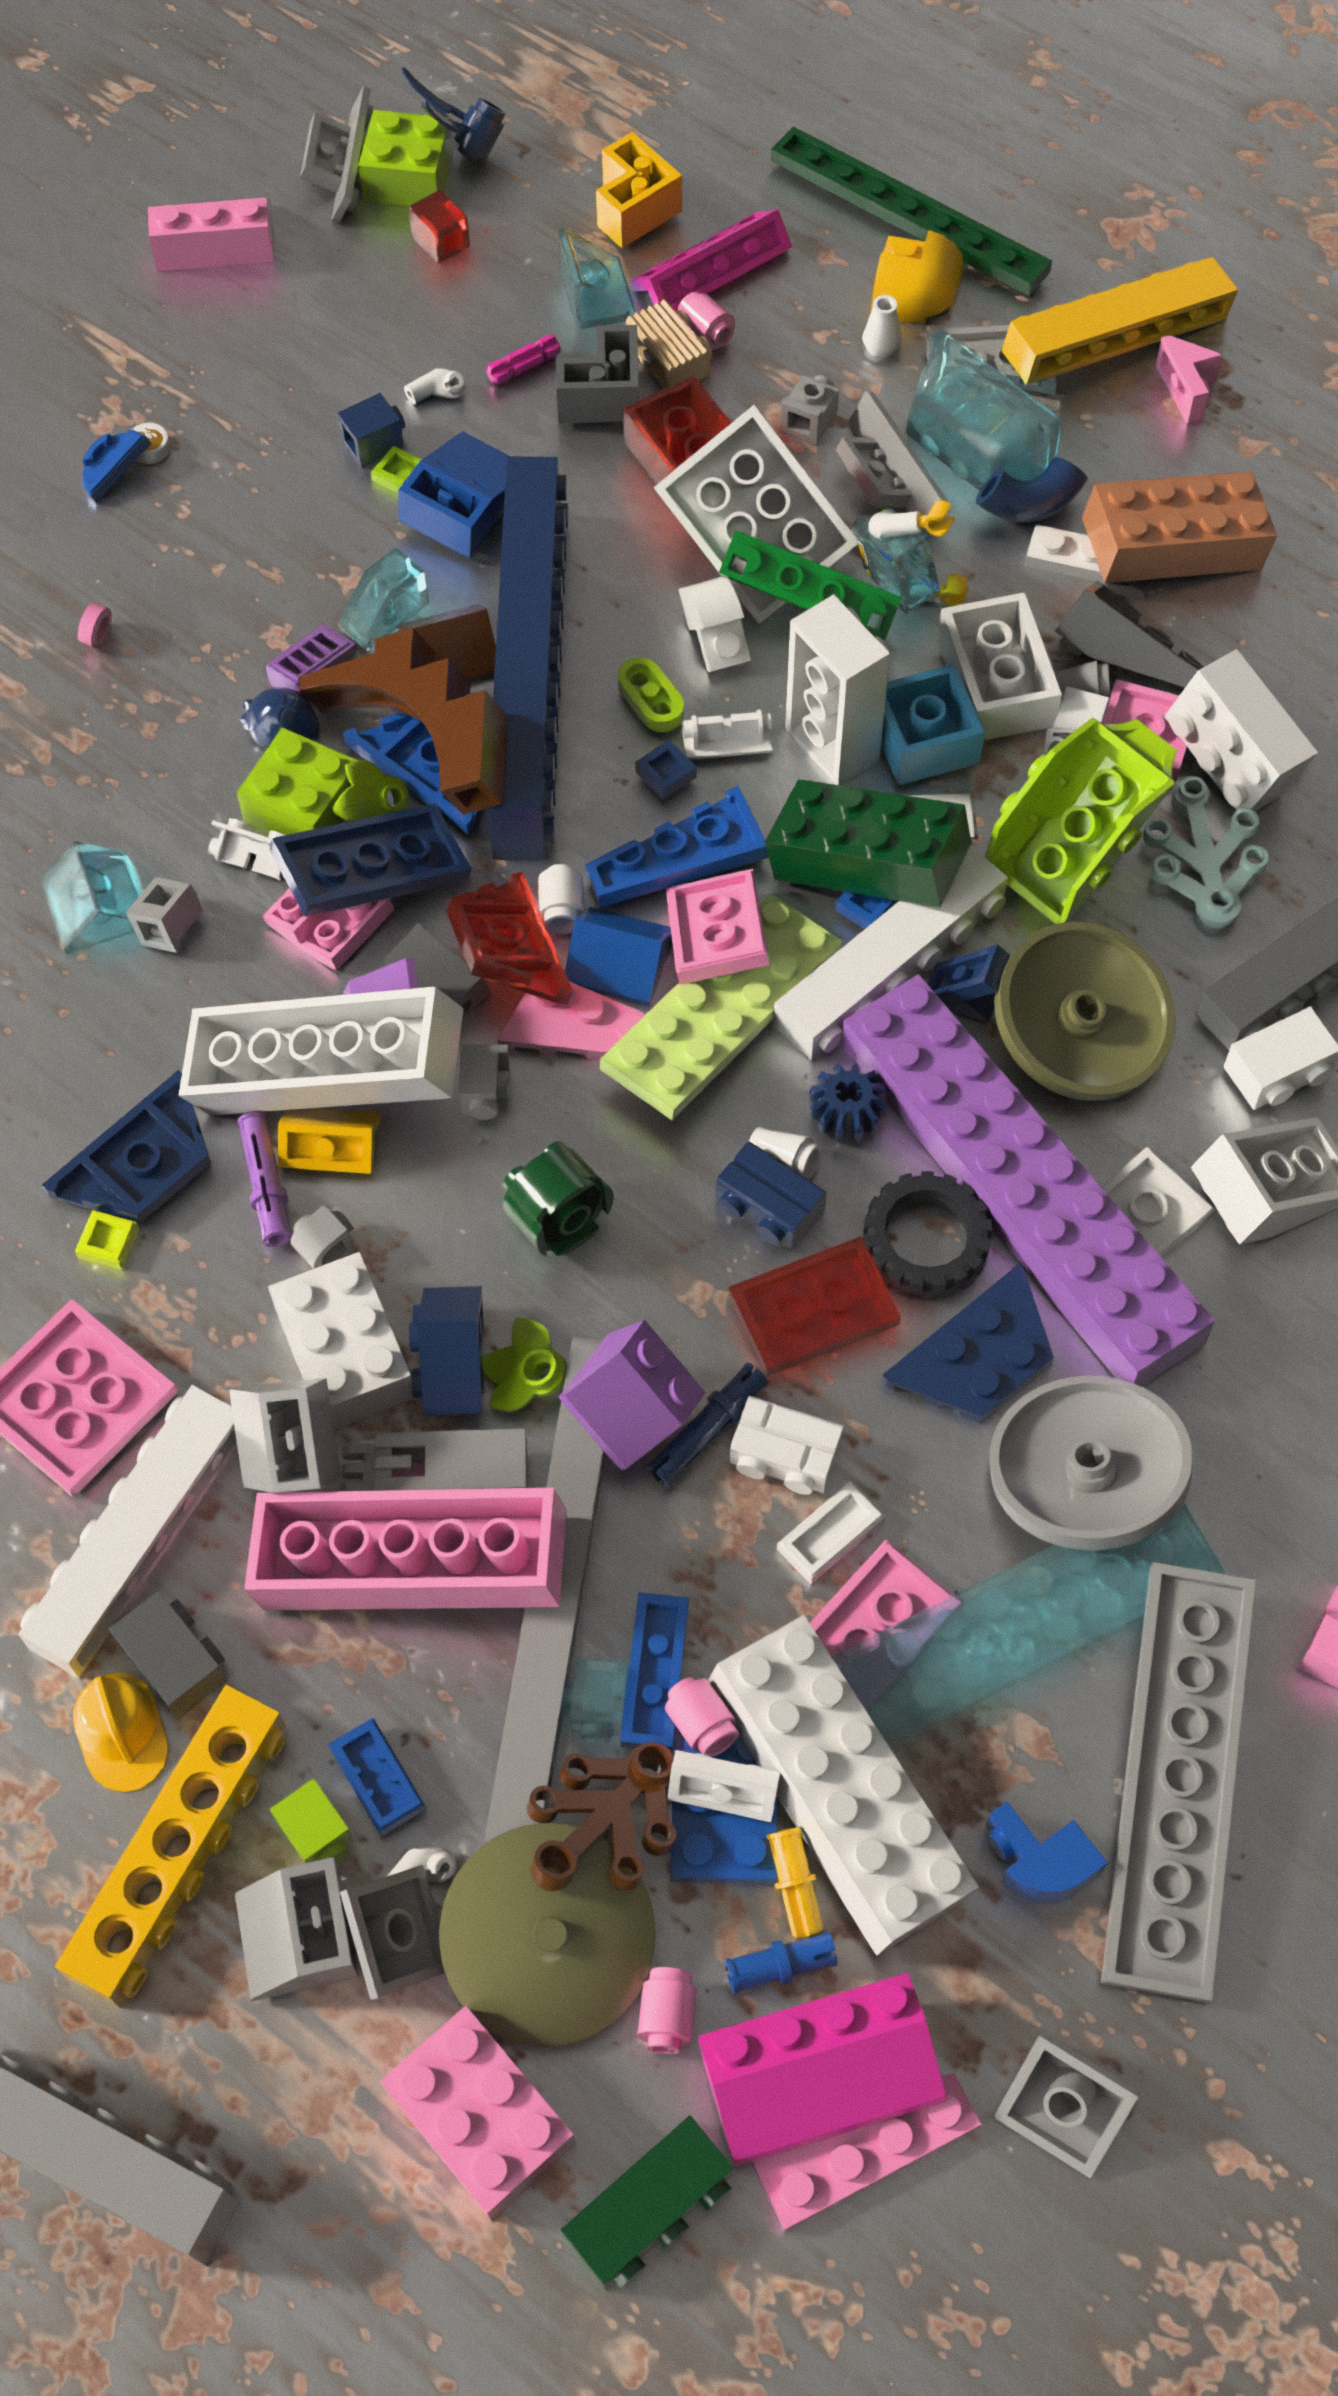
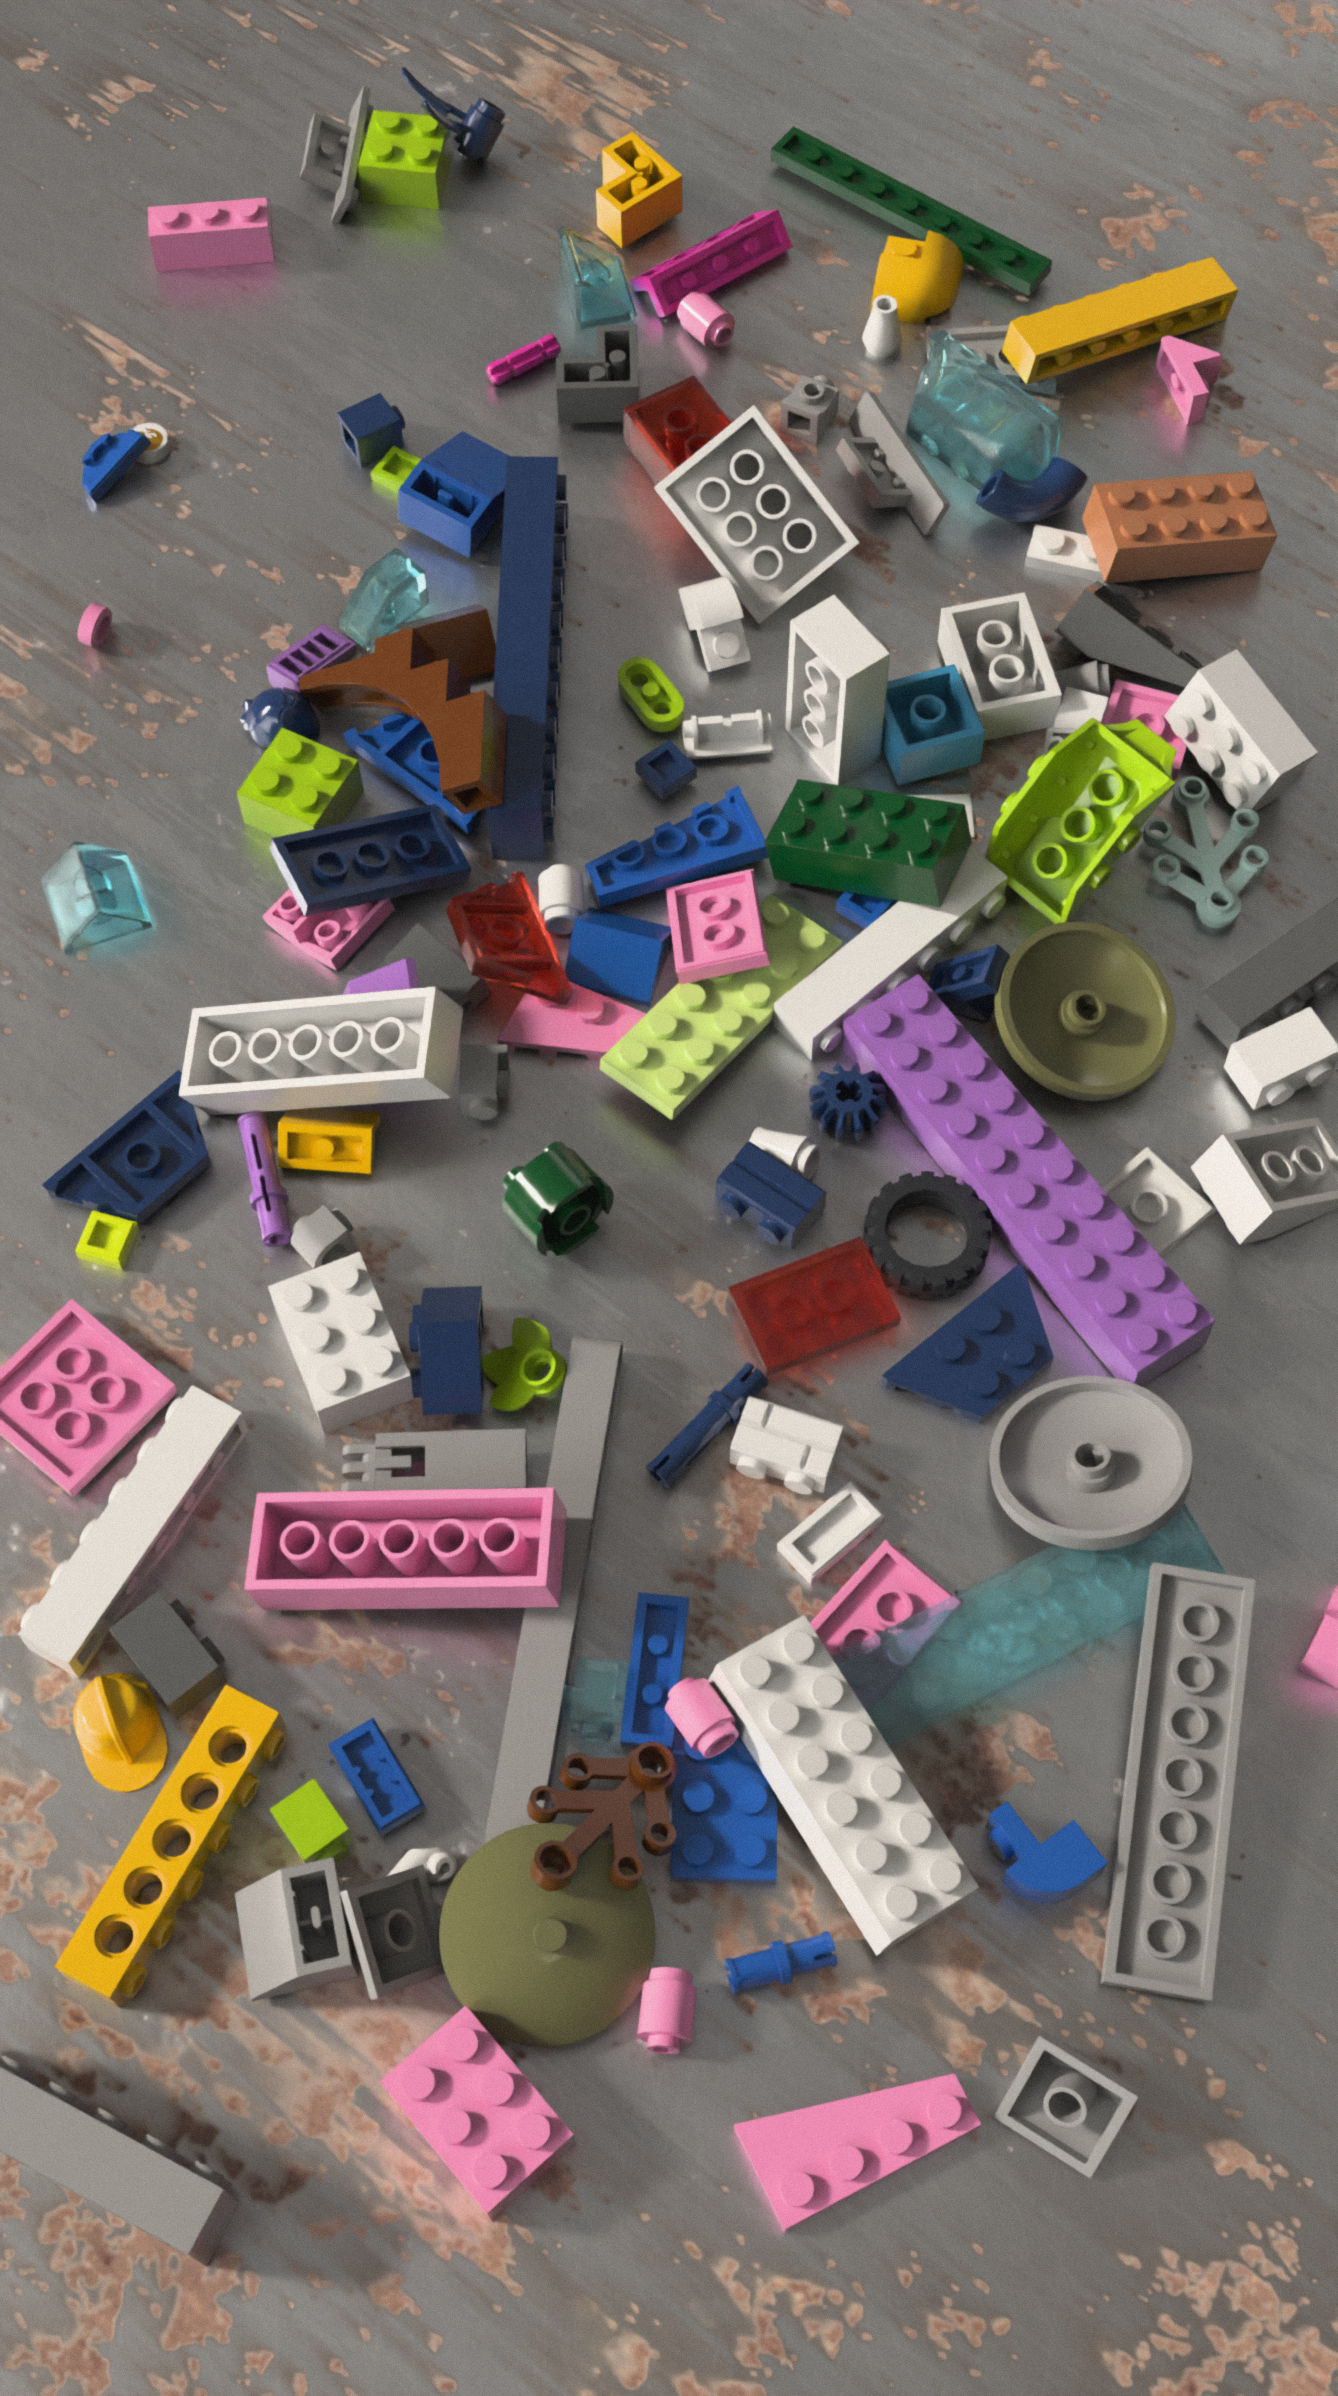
(164, 913): light grey brick -> none
(239, 842): white hinge -> none
(285, 1435): light grey slope -> none
(369, 793): lime plate -> none
(436, 383): white arm -> none
(439, 226): clear red brick -> none
(631, 1393): medium lavender slope -> none
(649, 2204): dark green brick -> none
(669, 345): tan brick -> none
(723, 1785): white plate -> none
(795, 1882): yellow axle -> none
(806, 582): green window -> none
(822, 2069): dark pink slope -> none
(901, 557): torso -> none

